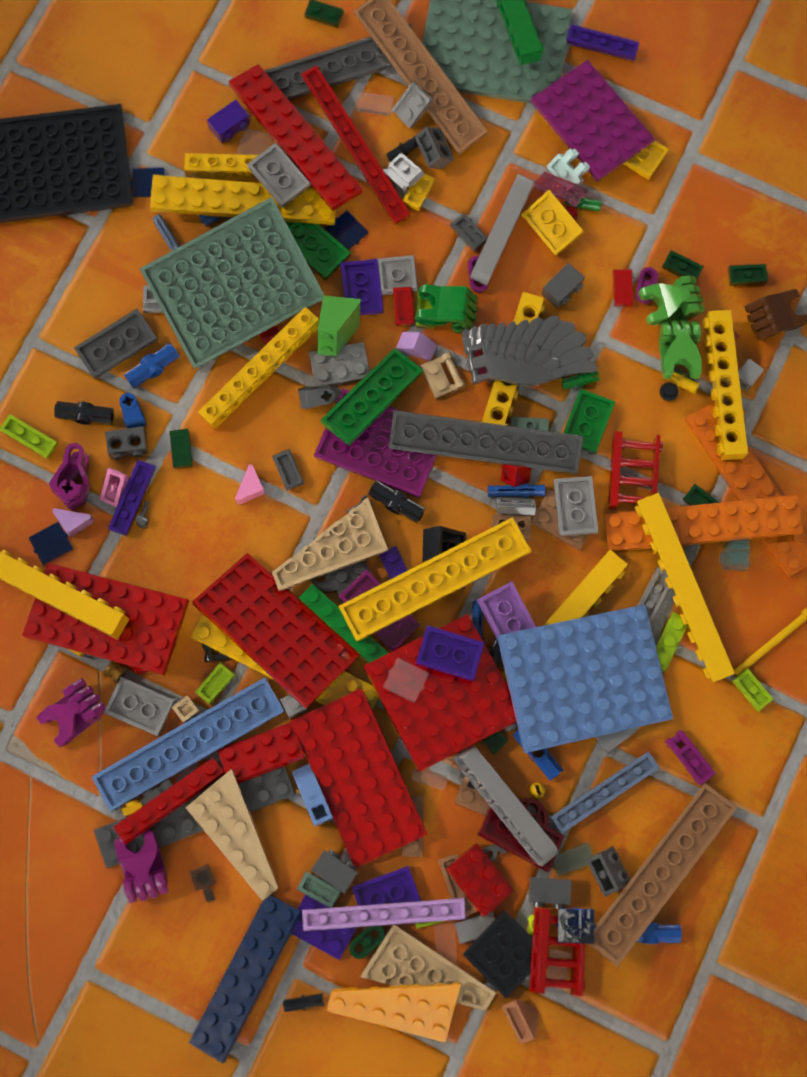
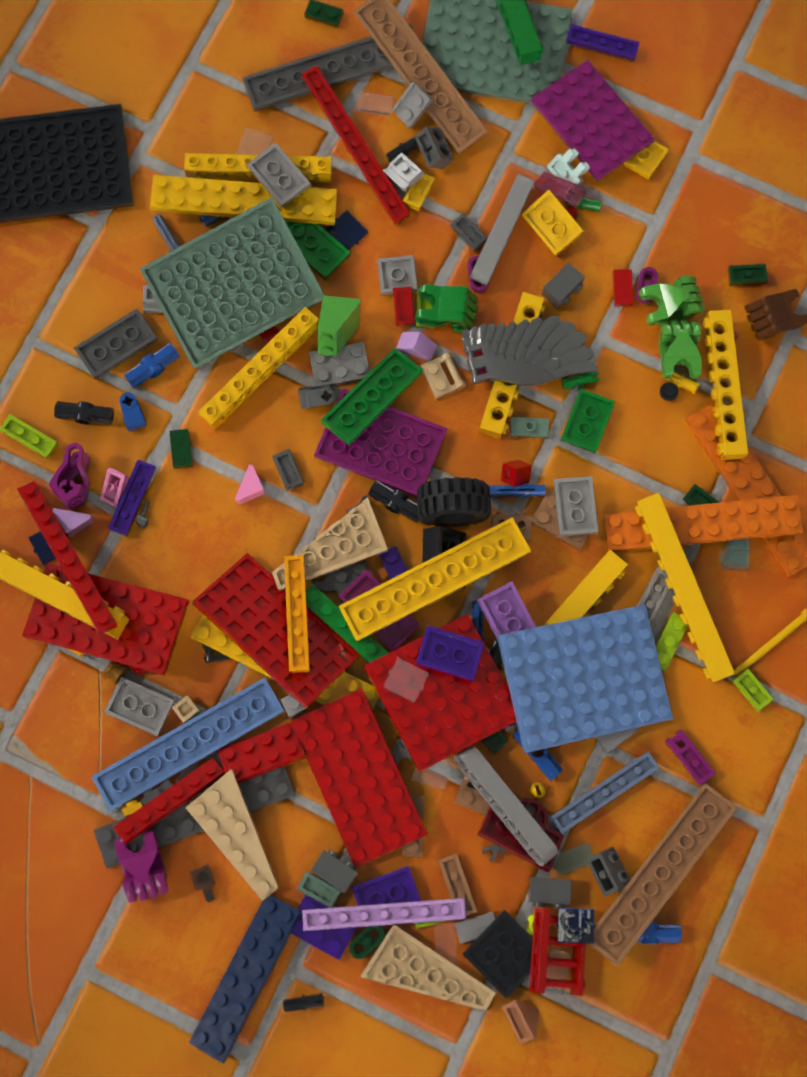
(67, 558): none -> red plate
(73, 712): magenta piece -> none
(126, 437): dark grey brick -> none
(142, 180): clear blue piece -> none
(215, 683): lime tile -> none
(228, 121): dark purple brick -> none
(295, 137): red plate -> none
(296, 614): none -> light orange plate
(312, 795): medium blue slope -> none
(363, 283): dark purple plate -> none
(407, 1008): light orange wing -> none
(453, 502): none -> black tyre
(479, 880): red plate -> none
(485, 441): dark grey plate -> none
(515, 505): light grey plate -> none
(618, 461): red fence -> none
(681, 265): dark green plate -> none
(749, 374): light grey panel -> none

